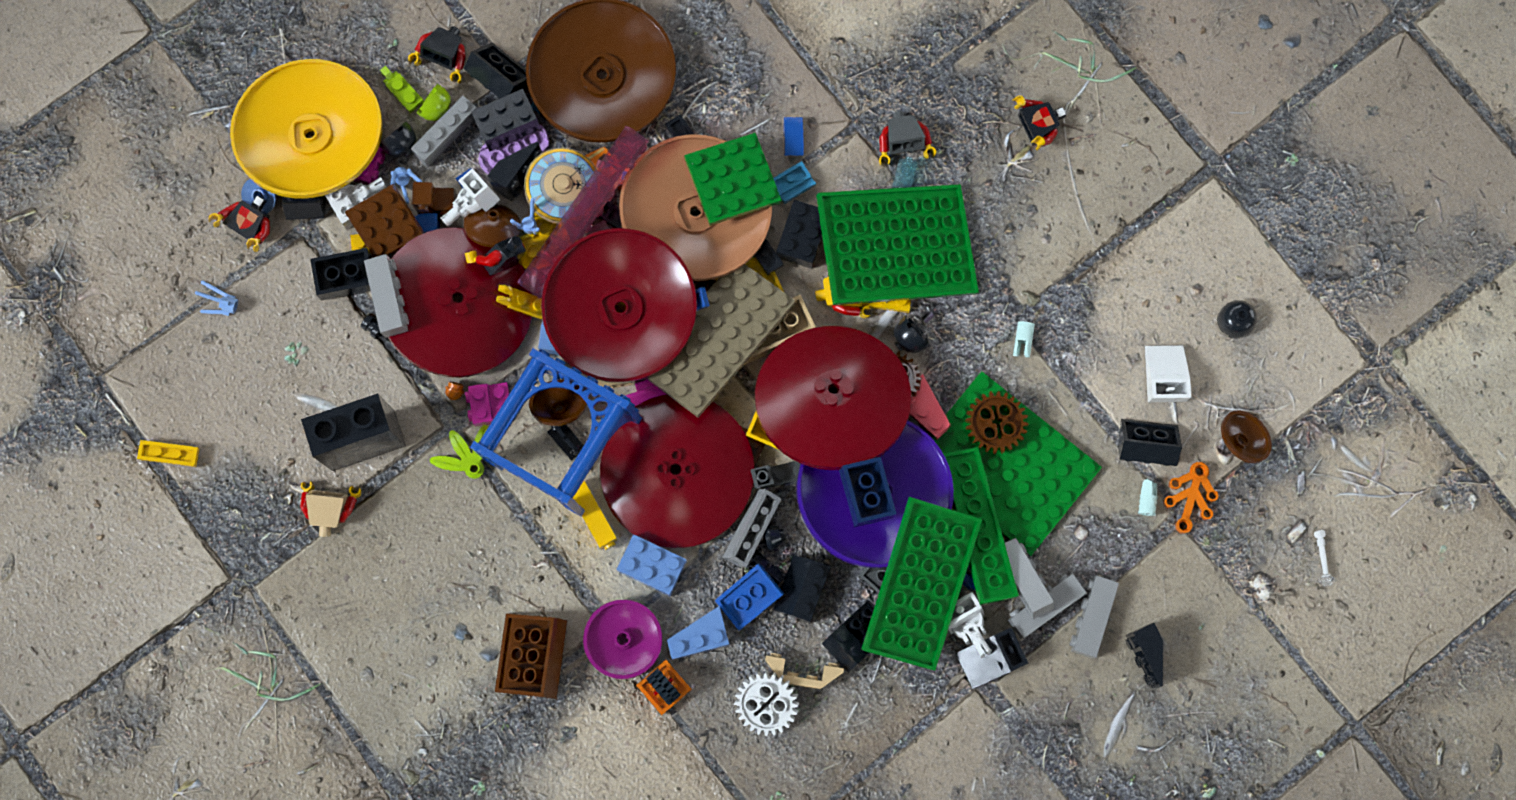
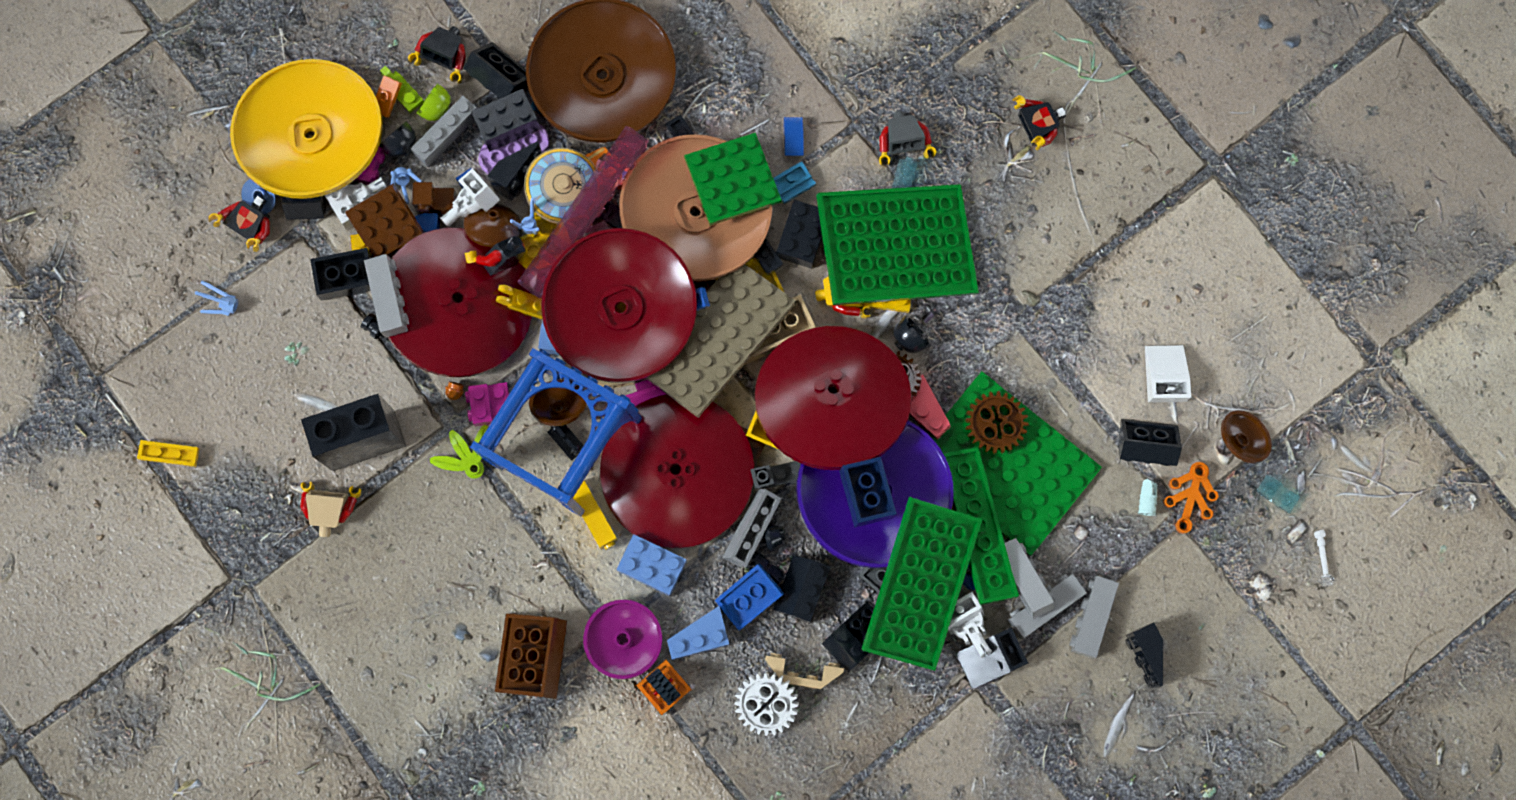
(387, 95): none -> orange plate
(1024, 335): light aqua hinge -> none
(1237, 319): black cylinder -> none
(1277, 494): none -> clear light blue slope

